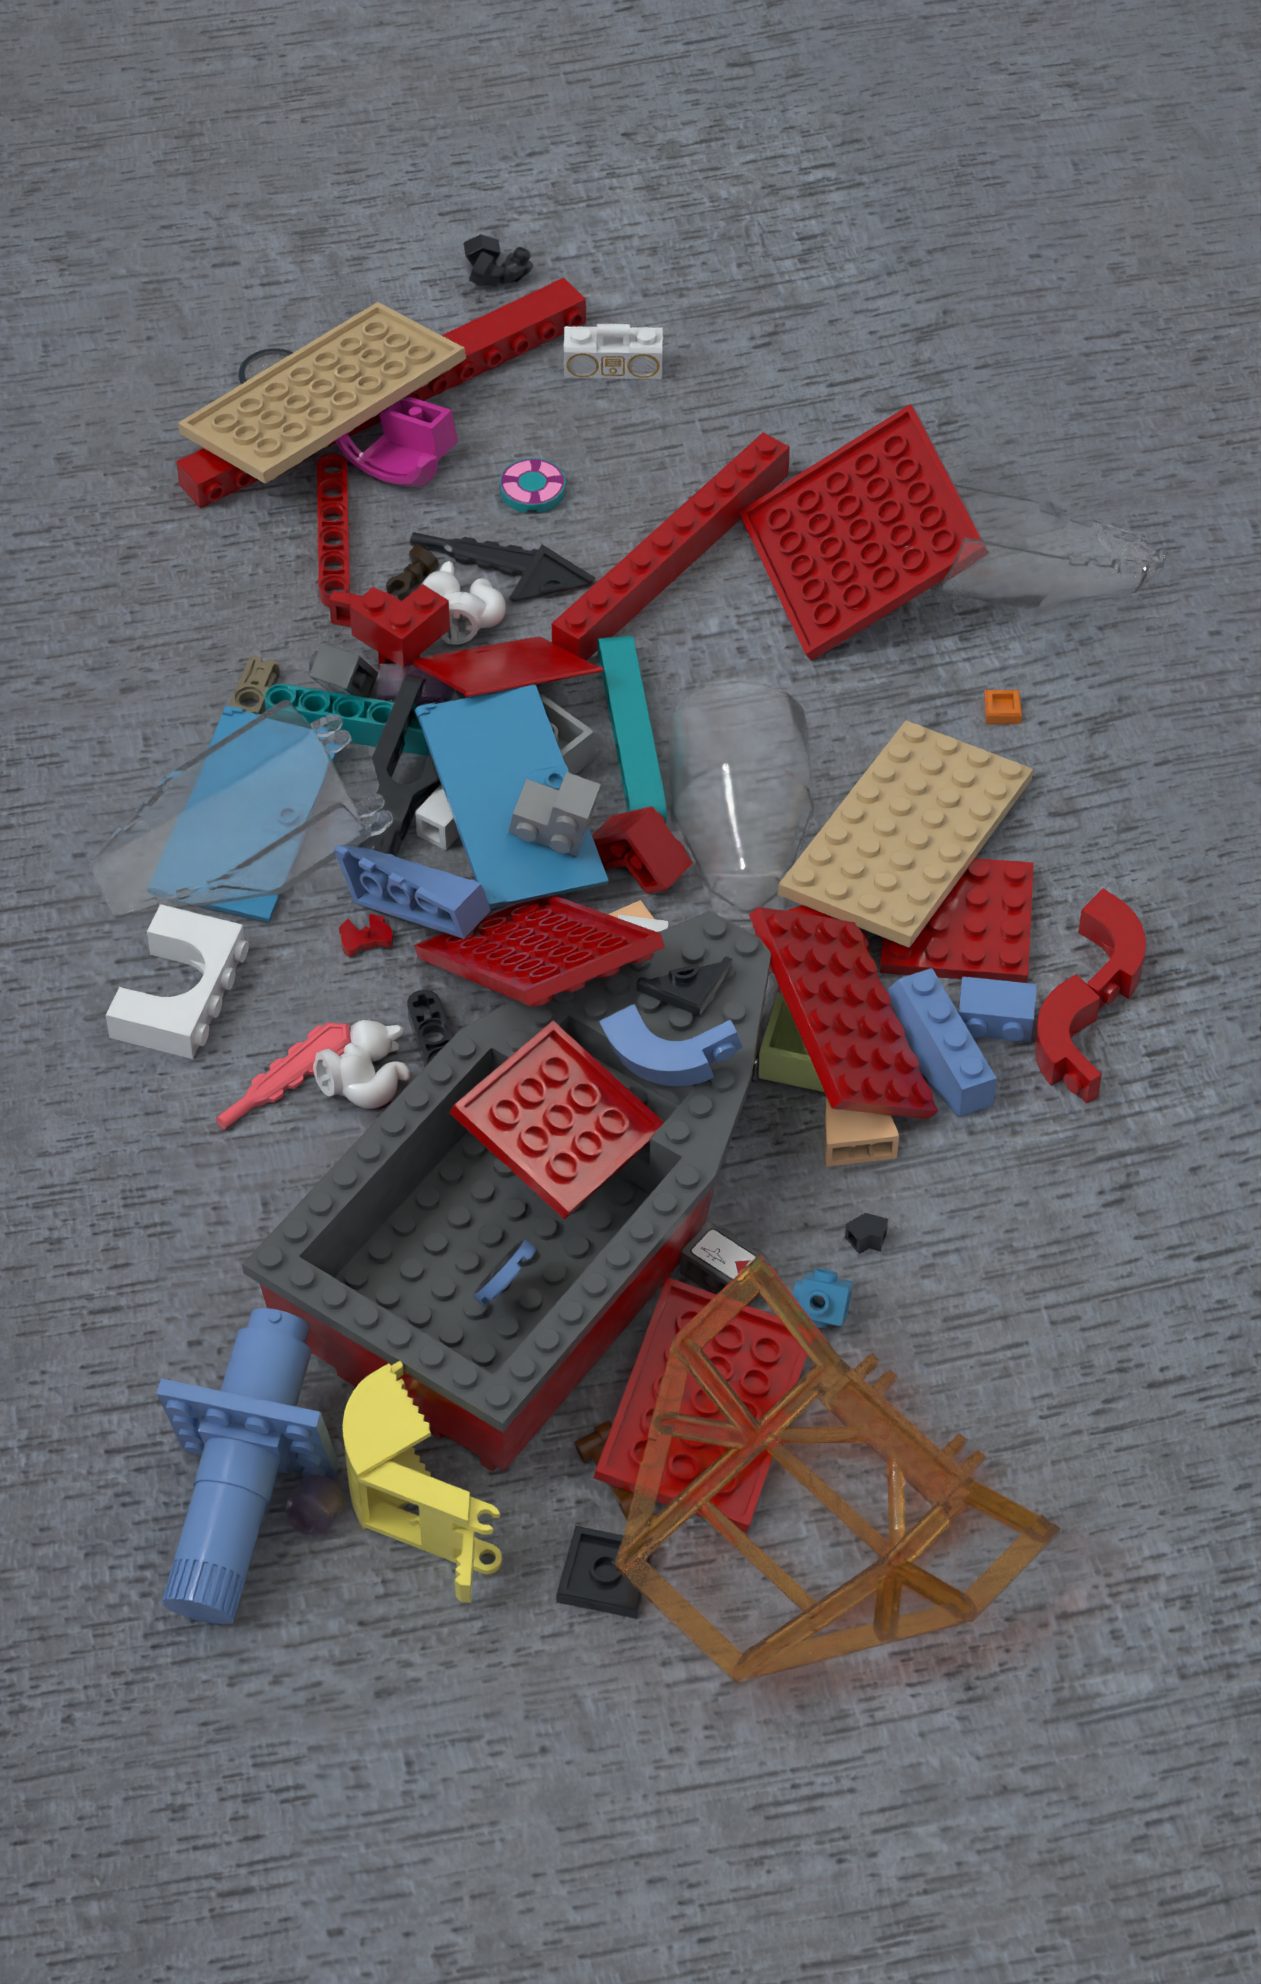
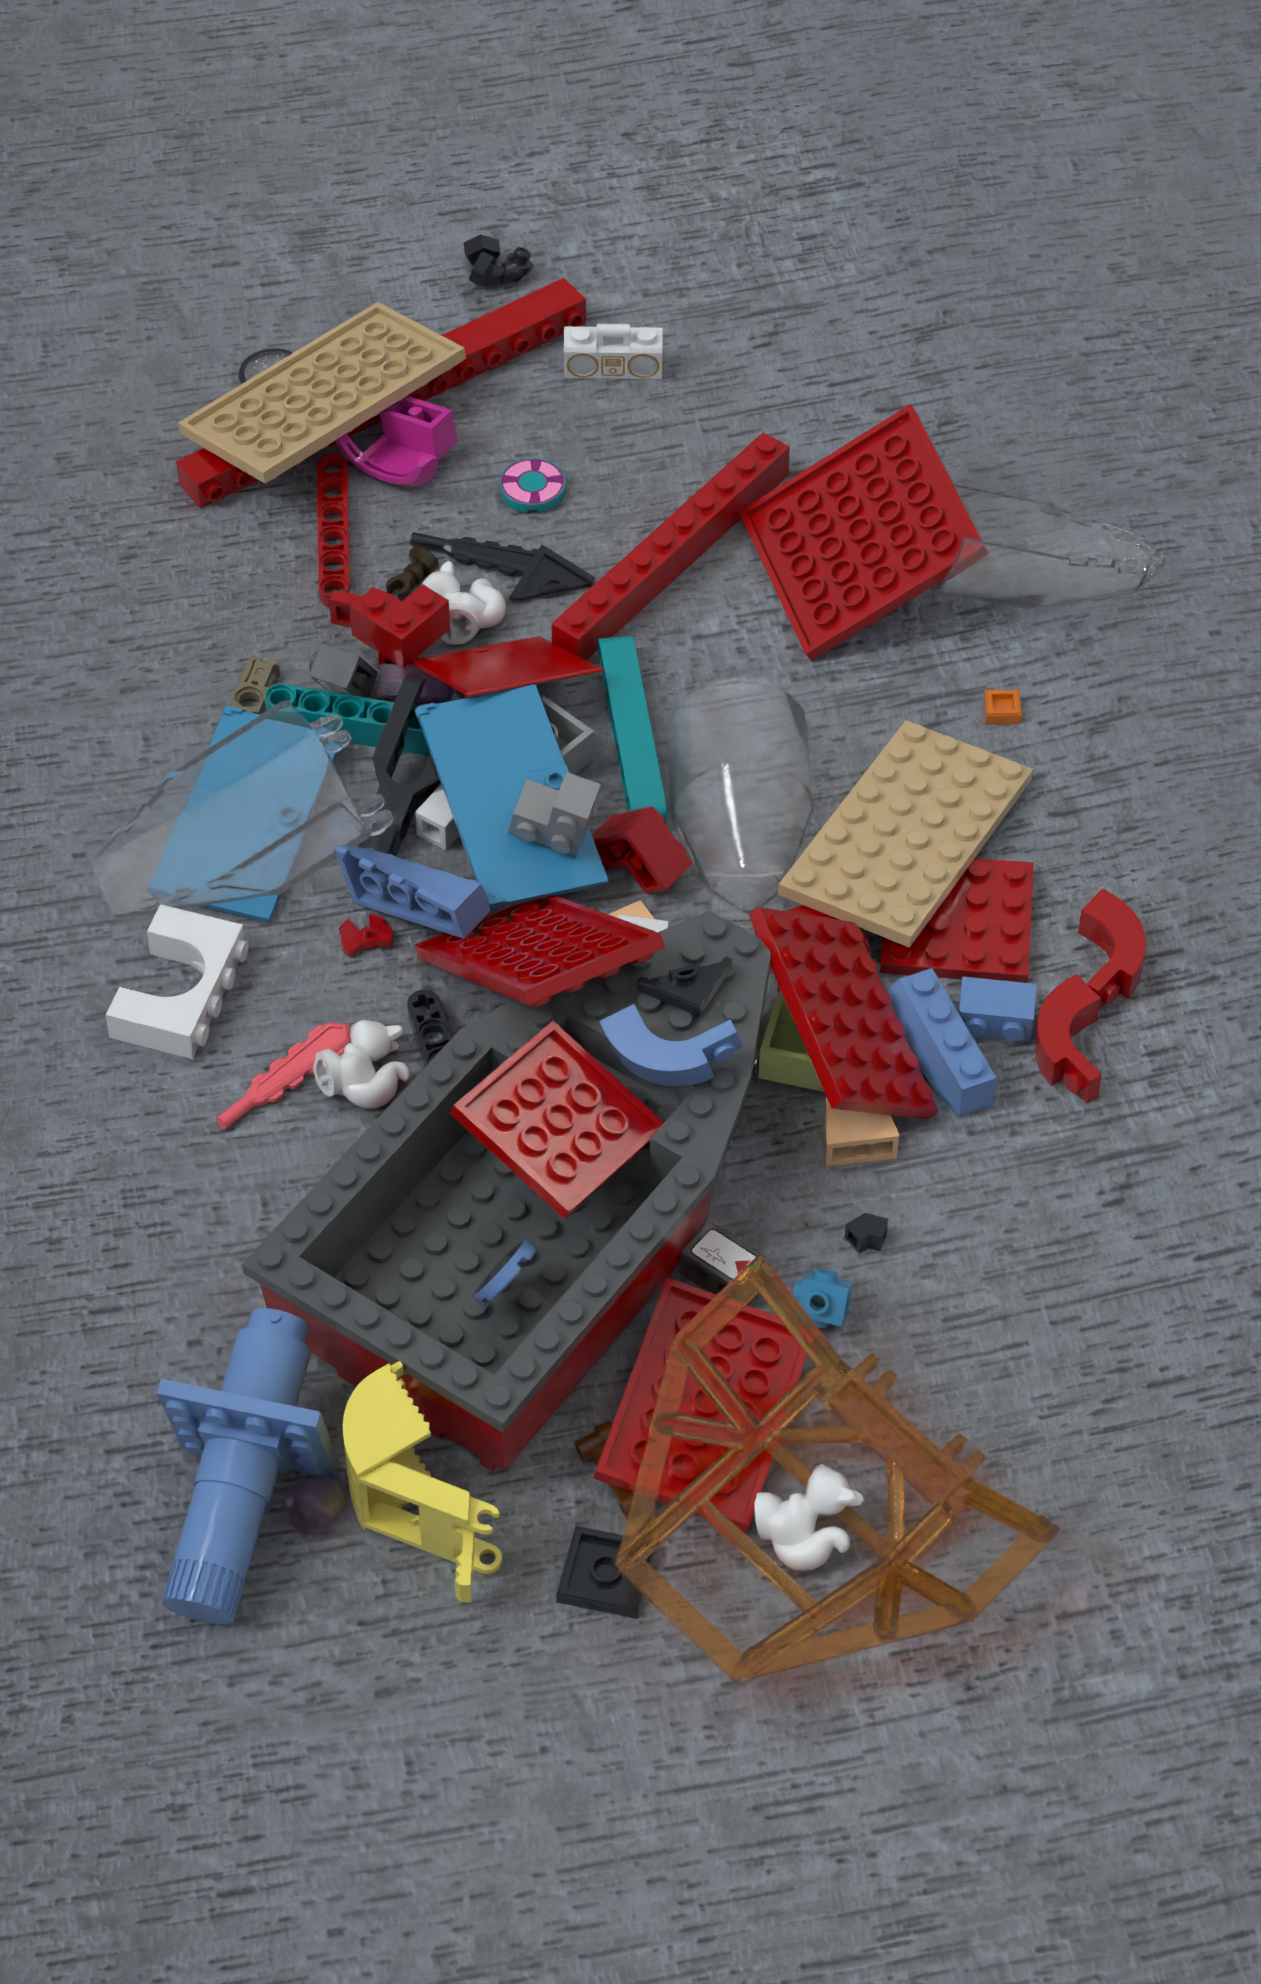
(793, 1521): none -> white animal

